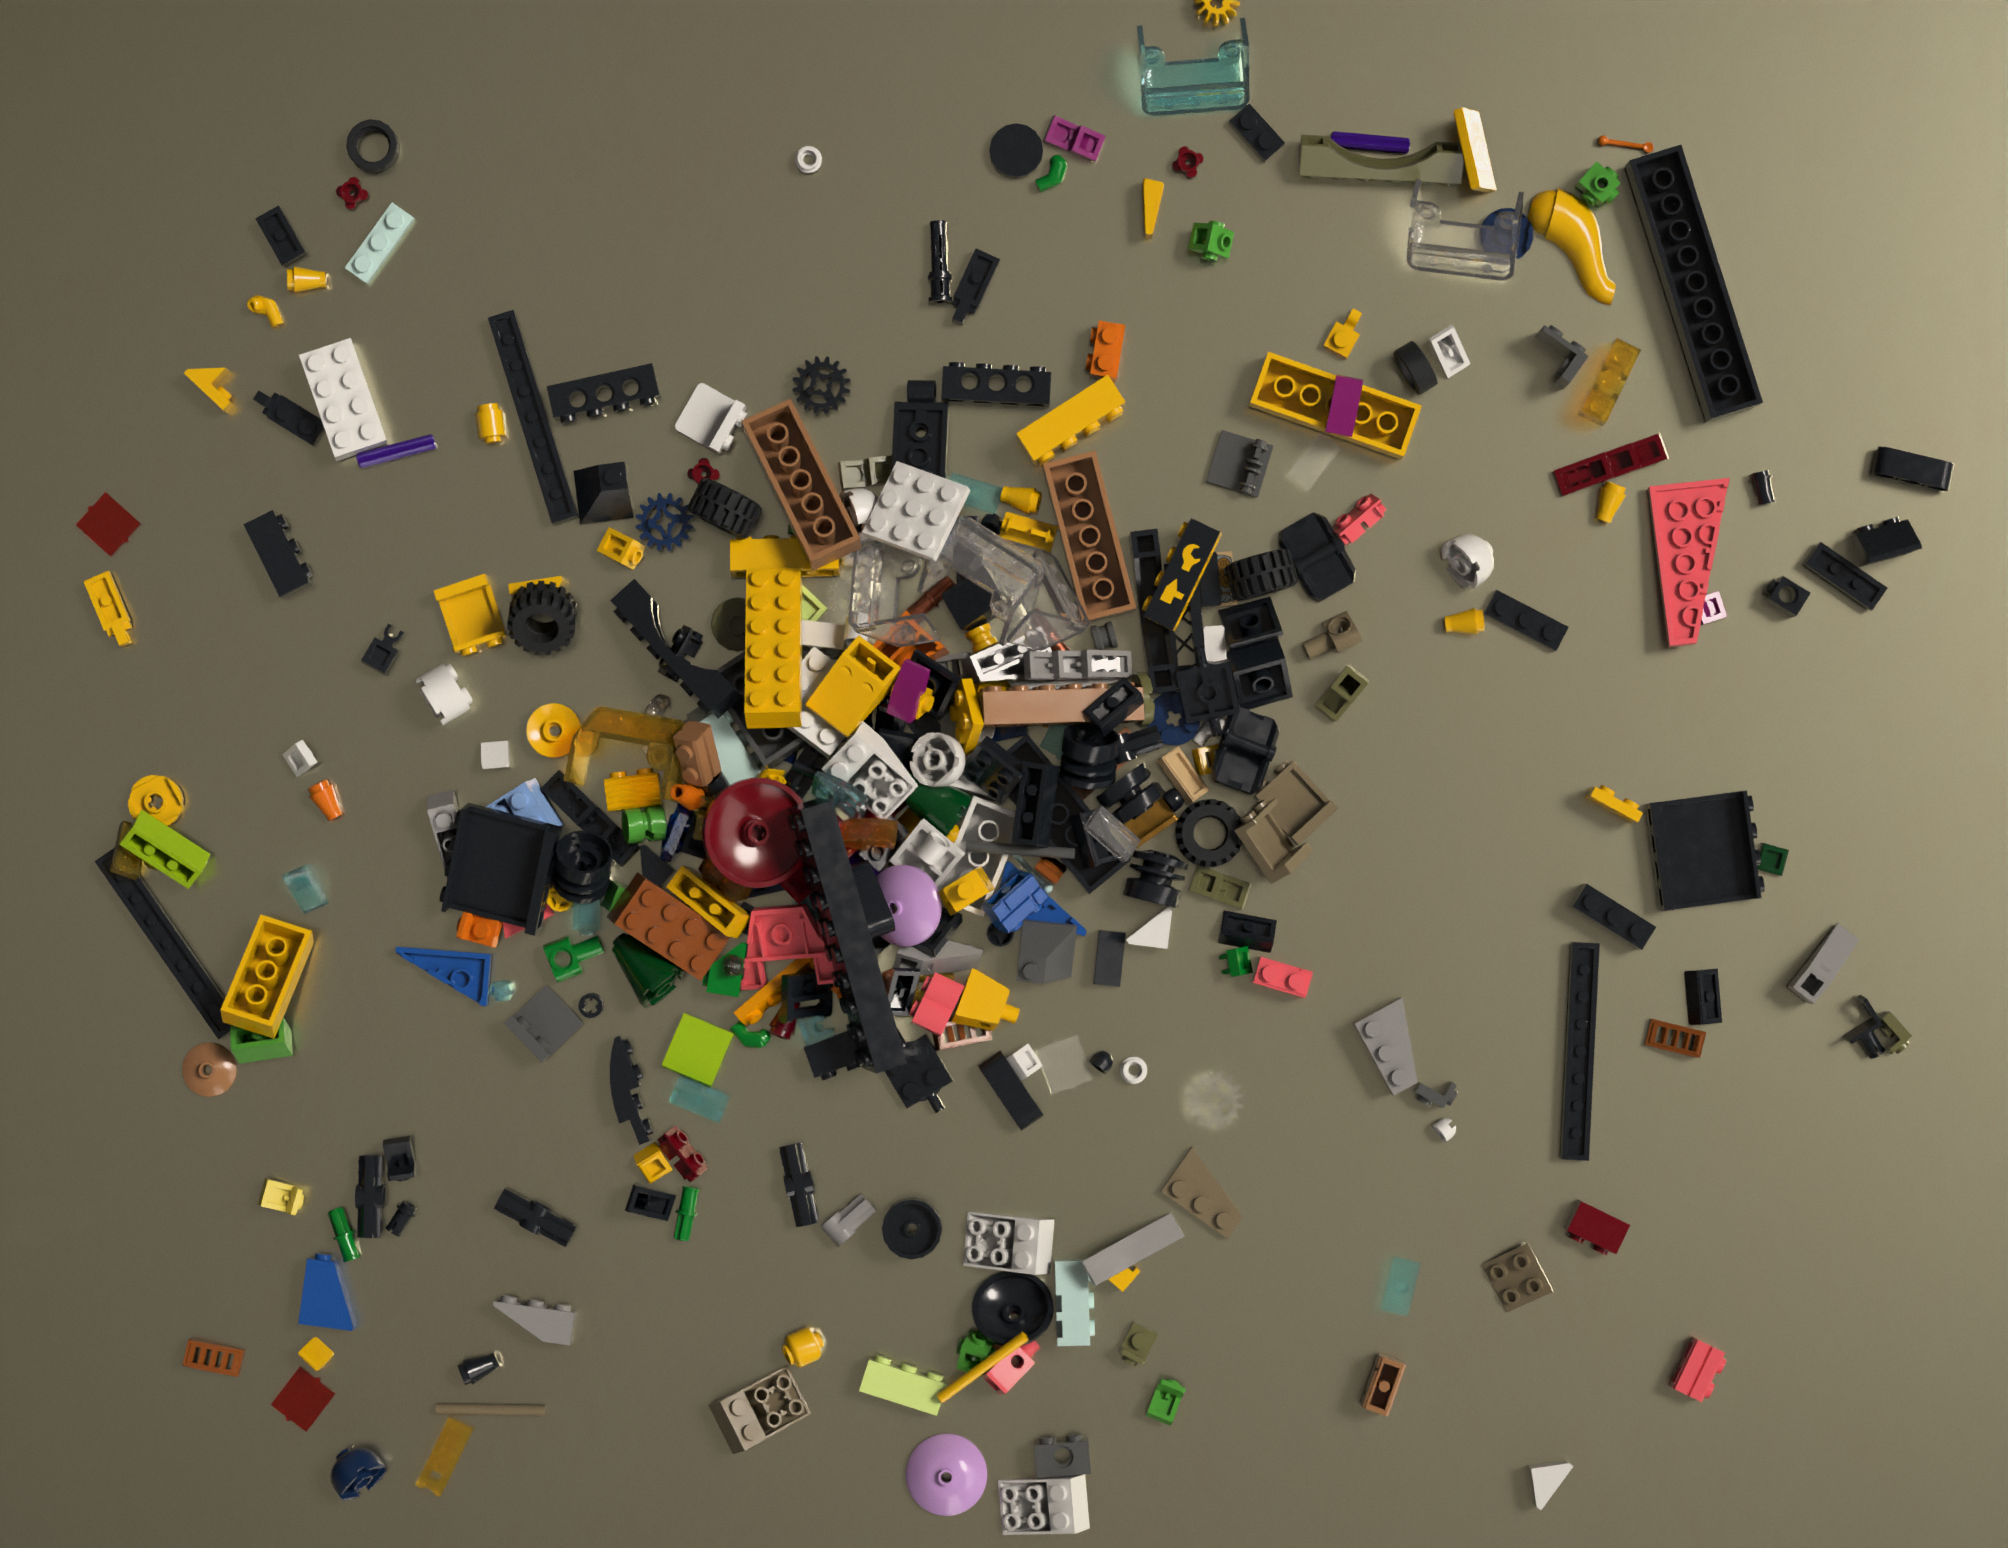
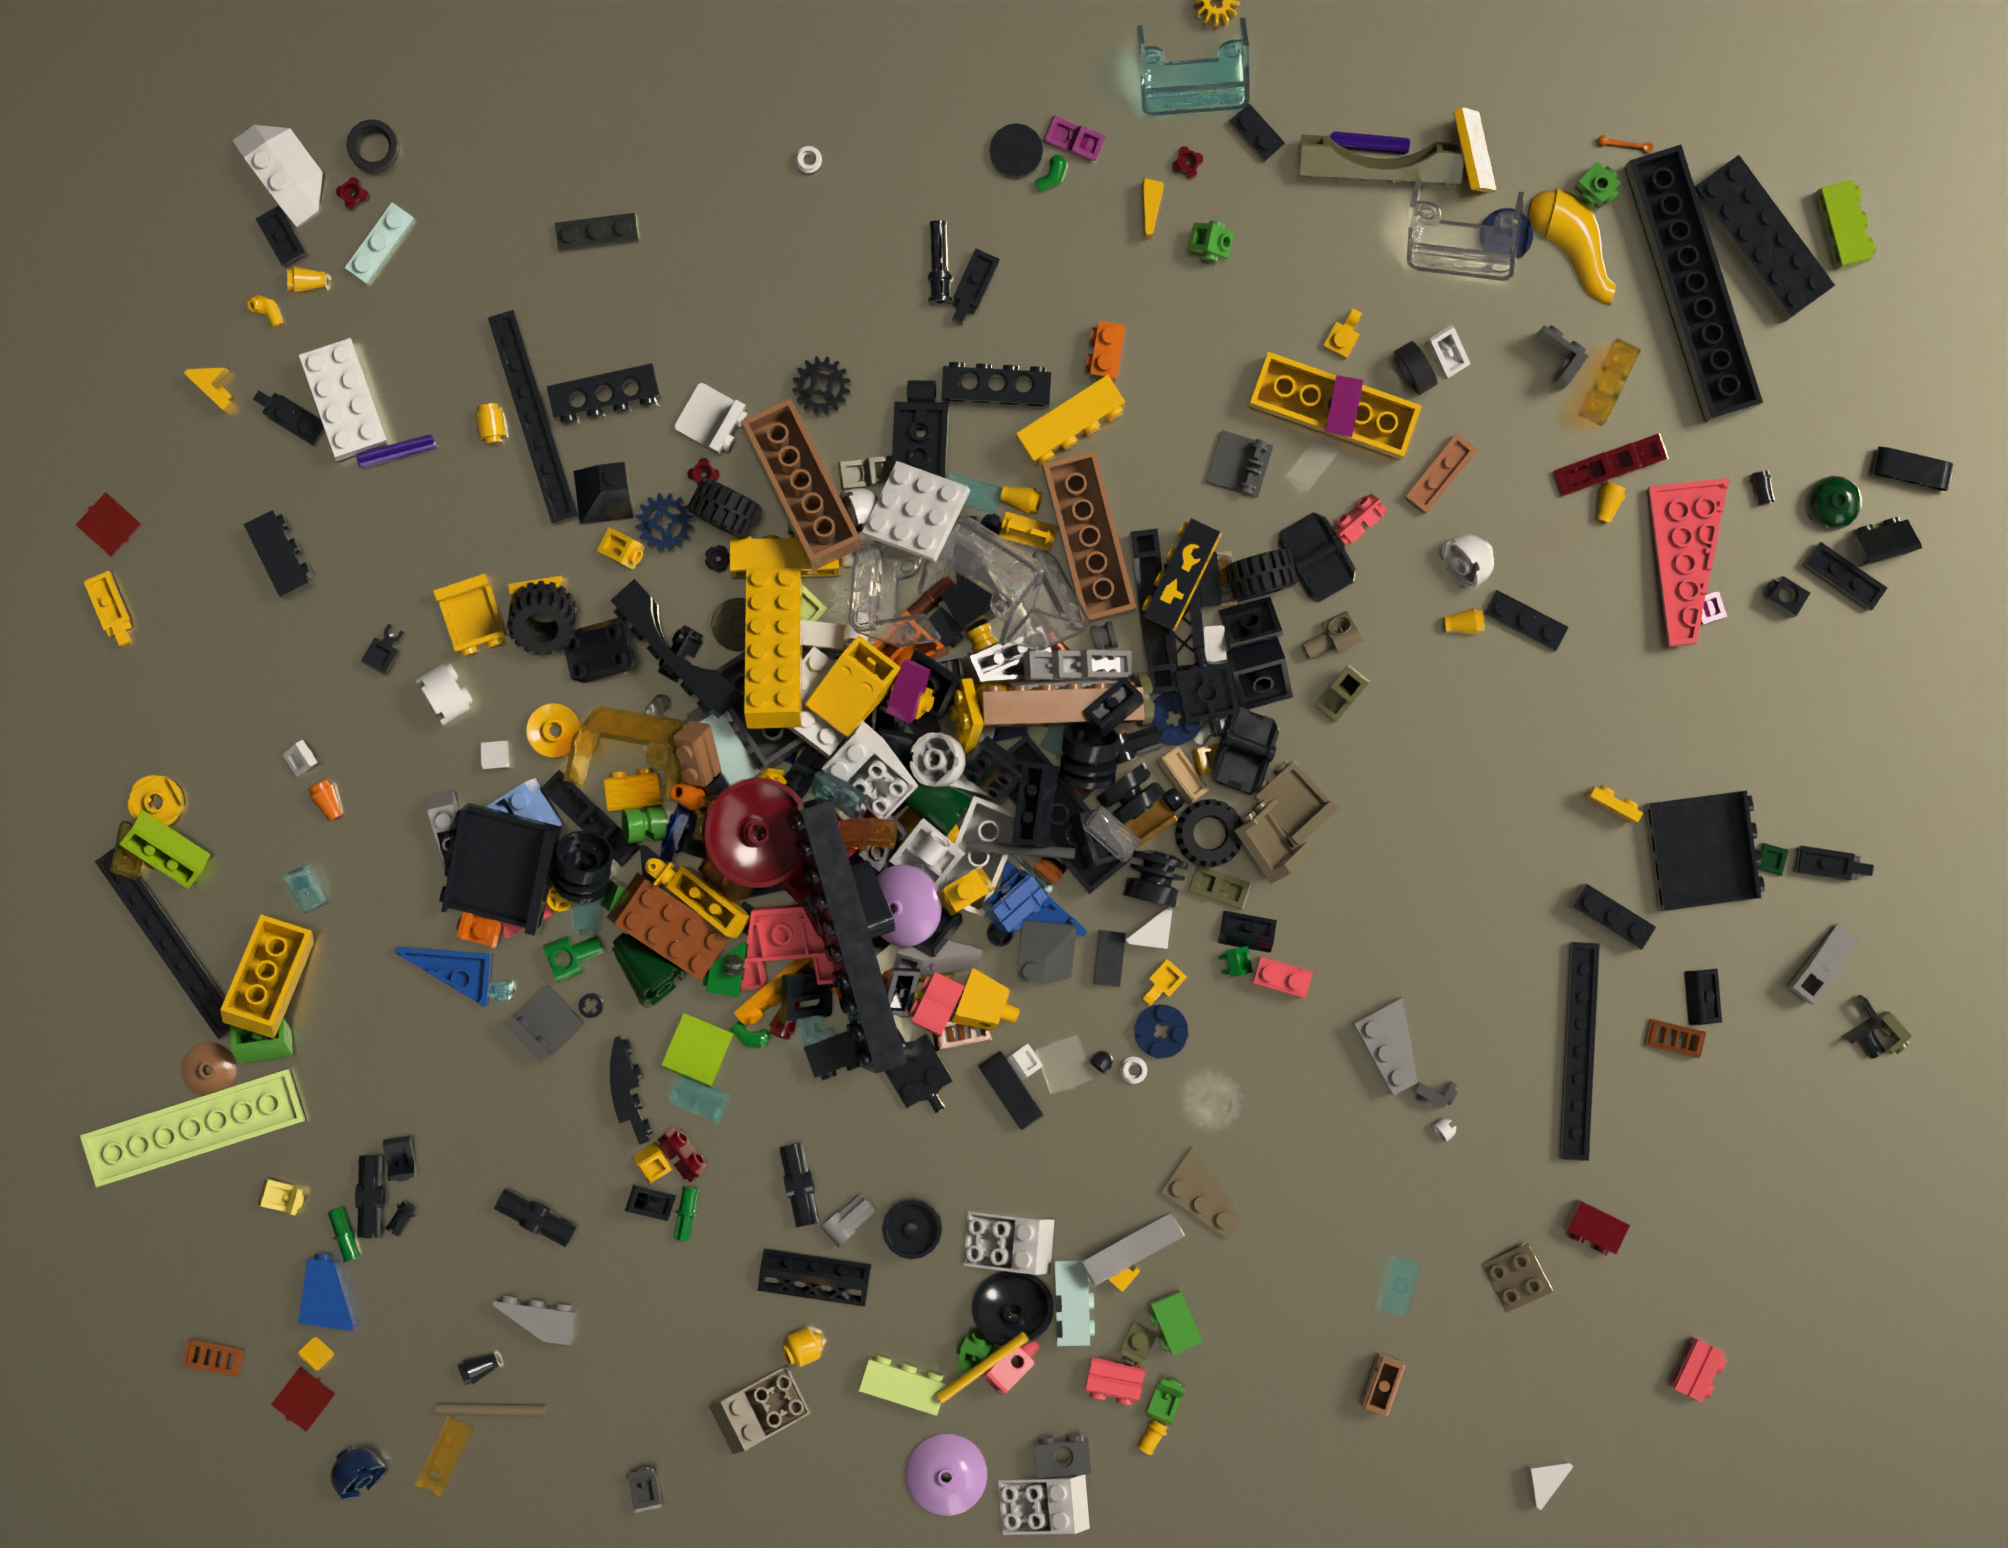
(192, 1128): none -> yellowish green plate
(283, 169): none -> white wedge
(596, 231): none -> pearl dark grey plate
(600, 651): none -> black shield
(644, 1489): none -> dark grey bracket
(660, 871): none -> yellow hinge
(711, 554): none -> black plate
(814, 1273): none -> black fence
(947, 628): none -> black brick
(1114, 1380): none -> coral brick
(1152, 1436): none -> yellow pin
(1158, 1046): none -> dark blue plate
(1166, 980): none -> yellow plate
(1174, 1323): none -> bright green brick
(1441, 473): none -> nougat plate
(1762, 238): none -> black brick
(1831, 864): none -> black hinge
(1834, 502): none -> dark green cylinder
(1846, 223): none -> lime brick

